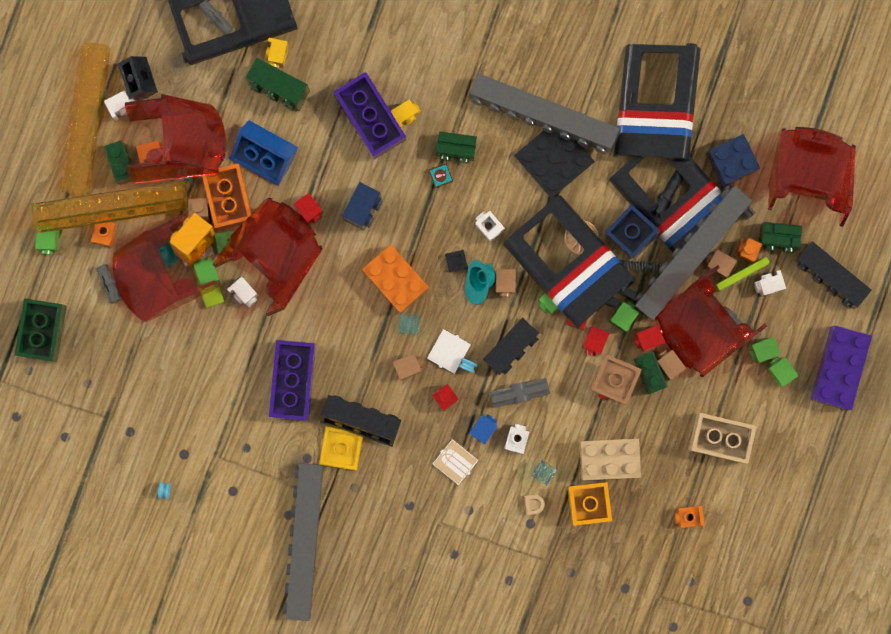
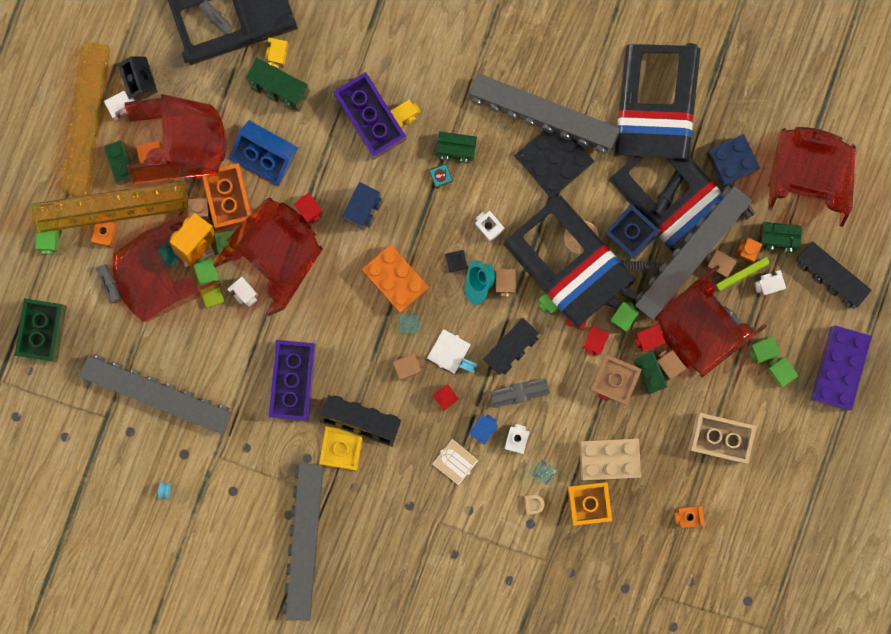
(155, 394): none -> dark grey brick

